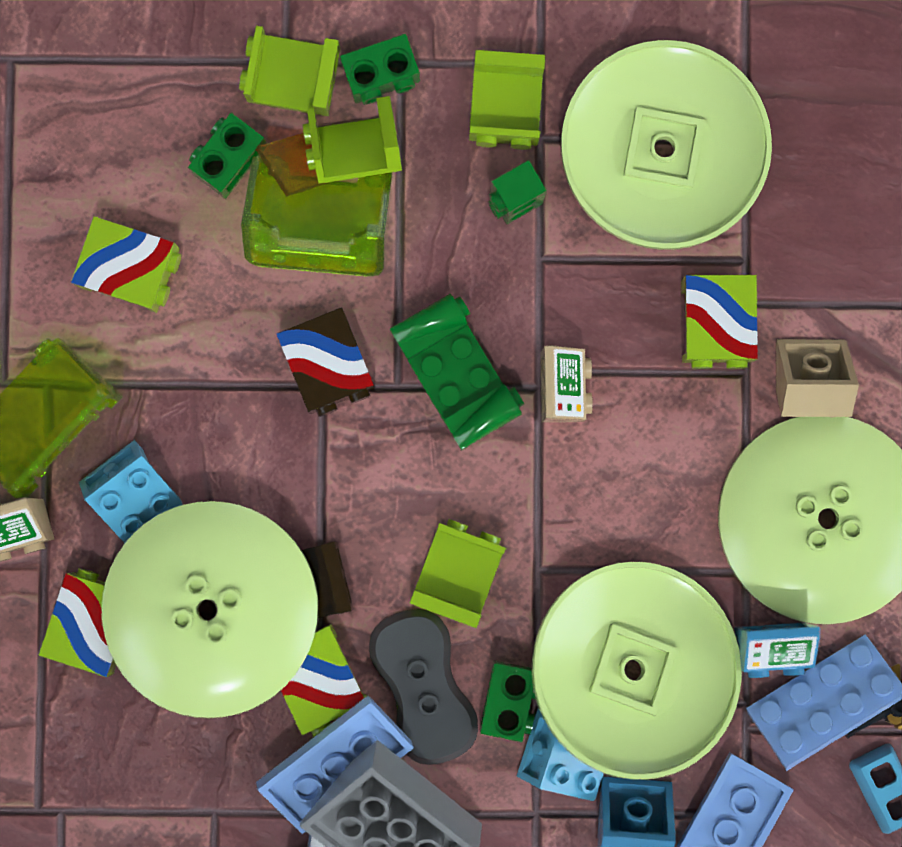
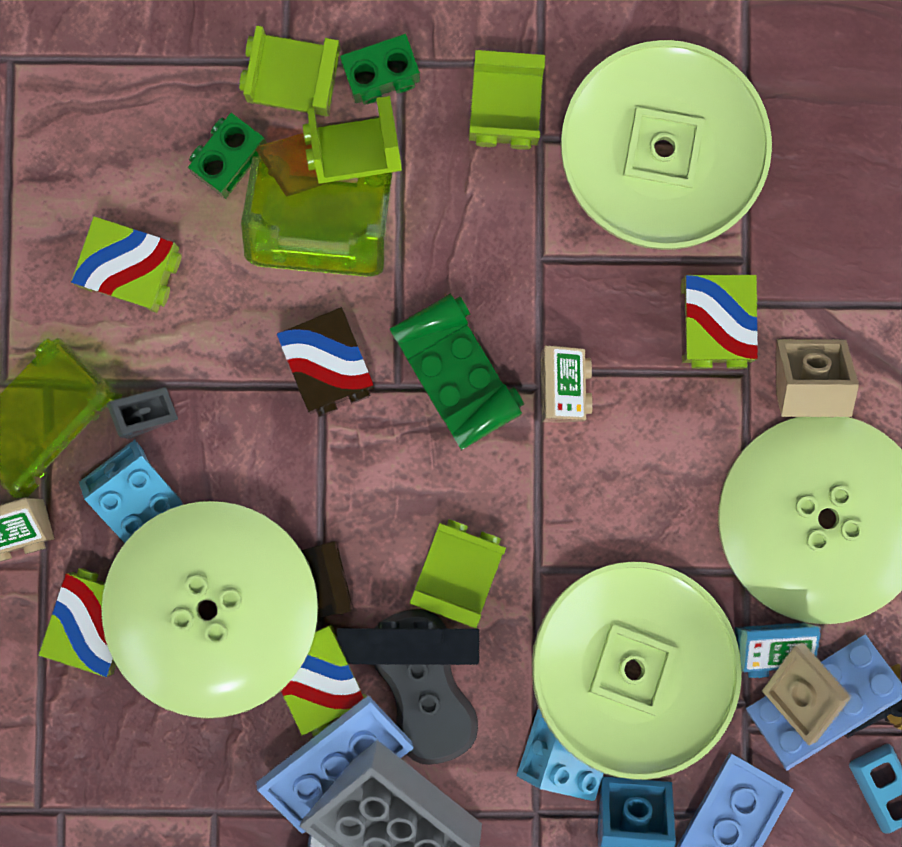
(142, 412): none -> dark grey slope
(409, 646): none -> black bracket
(499, 700): green brick -> none
(516, 193): green brick -> none
(806, 693): none -> tan tile

